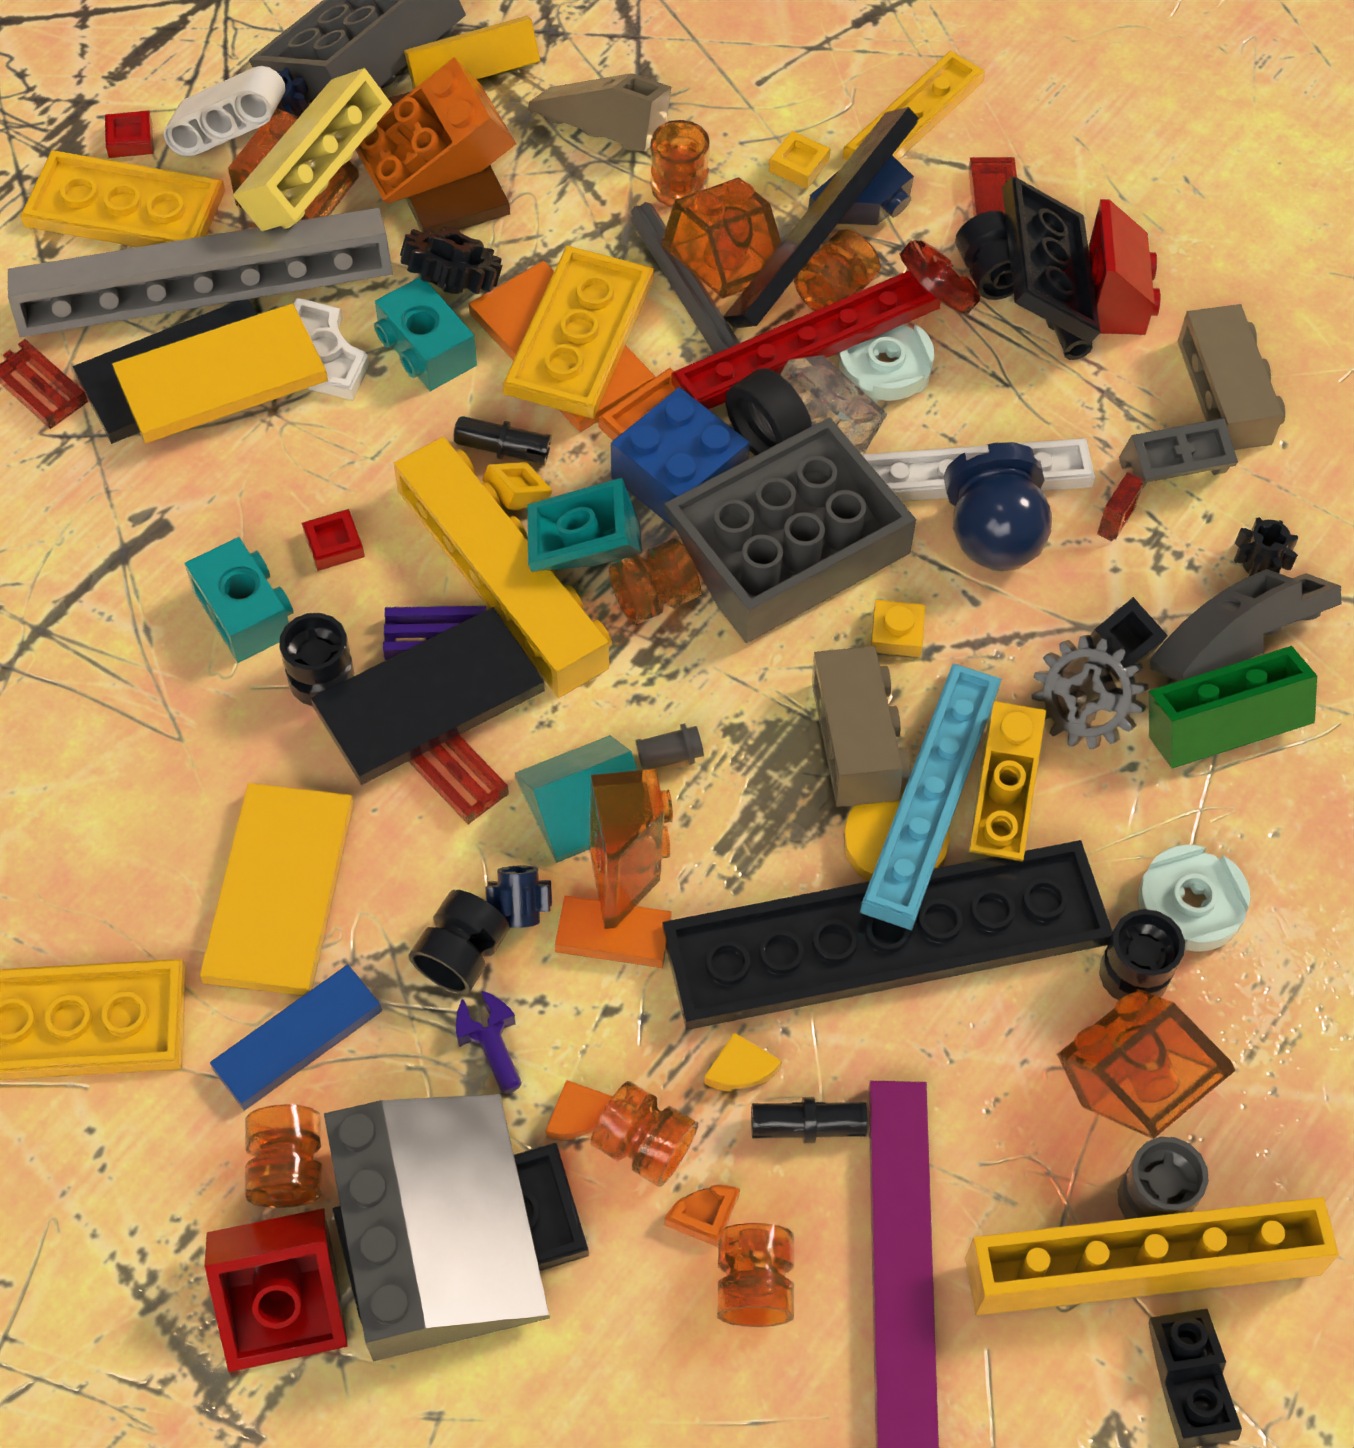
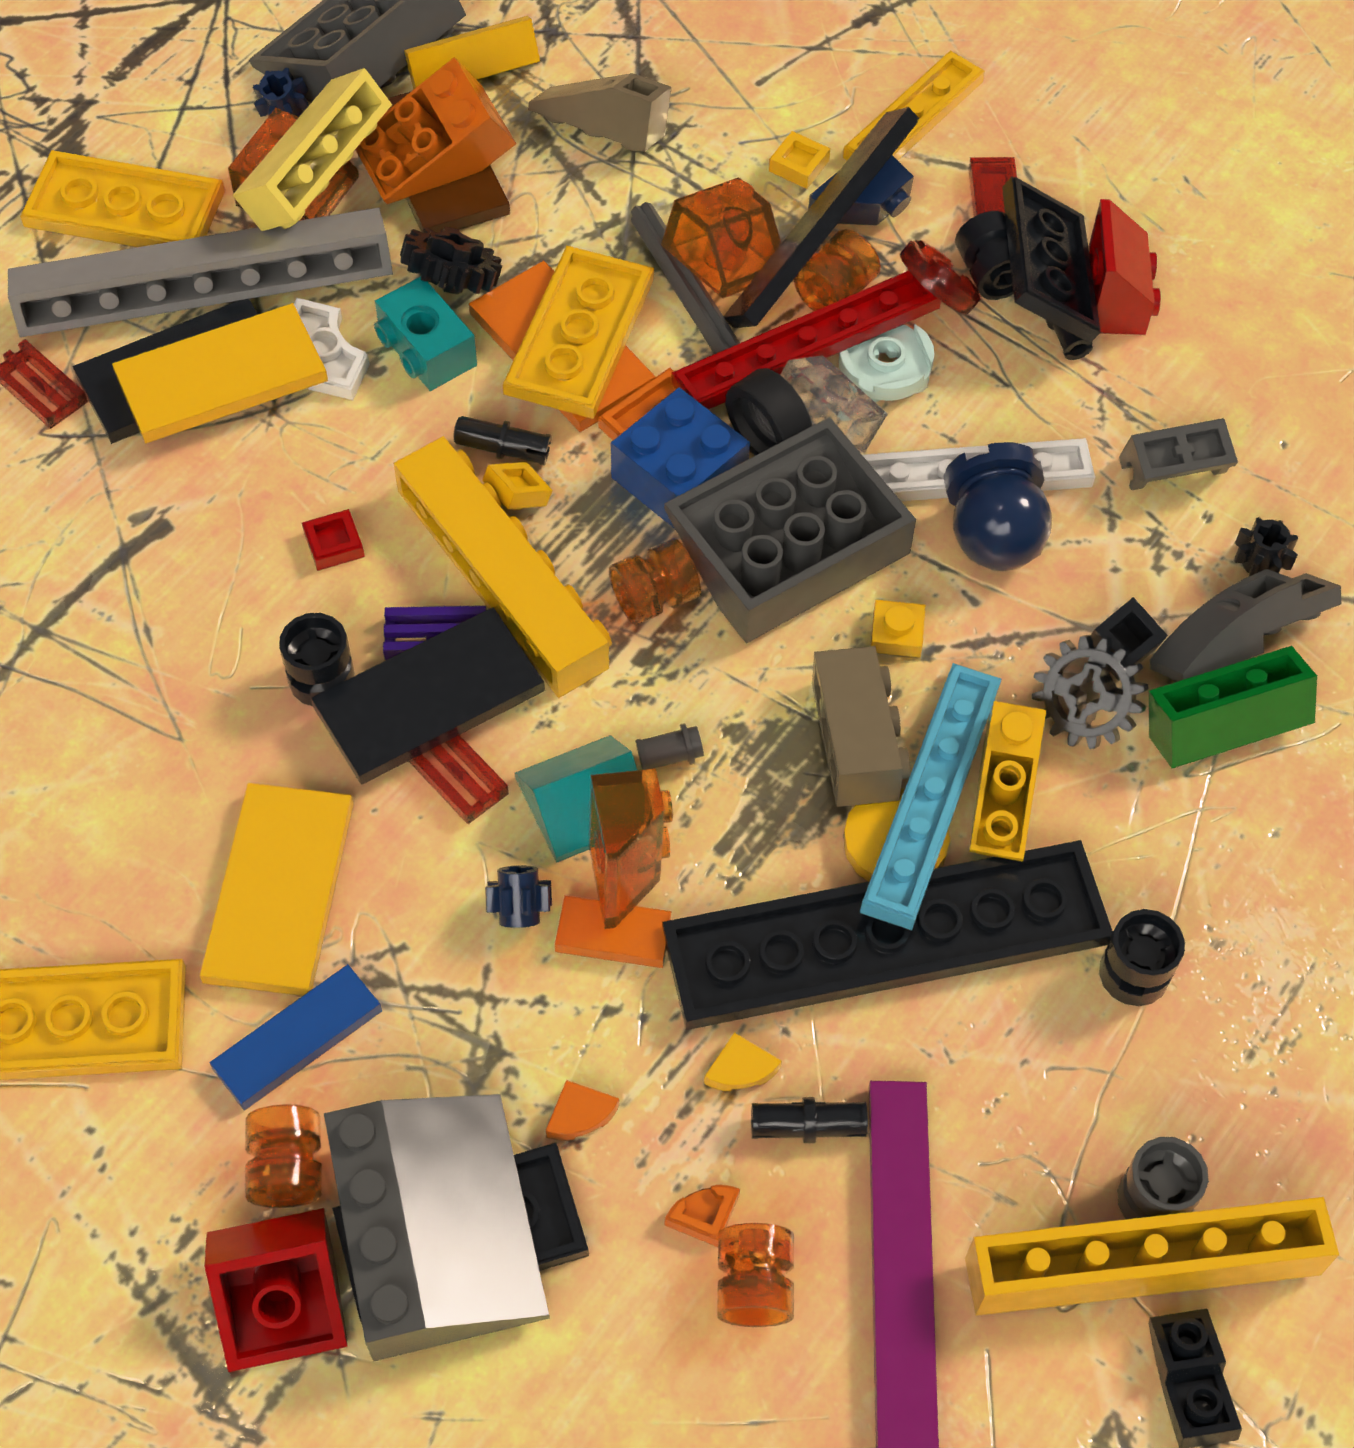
(128, 134): red tile -> none
(224, 111): white beam -> none
(245, 623): teal brick -> none
(455, 948): black wheel -> none
(491, 1039): dark purple bar -> none
(583, 528): teal slope -> none
(645, 1134): clear orange wheel -> none
(679, 160): clear orange wheel -> none
(1120, 507): clear red tile -> none
(1143, 1064): clear orange slope -> none
(1205, 874): light aqua plate -> none
(1231, 374): dark tan brick -> none

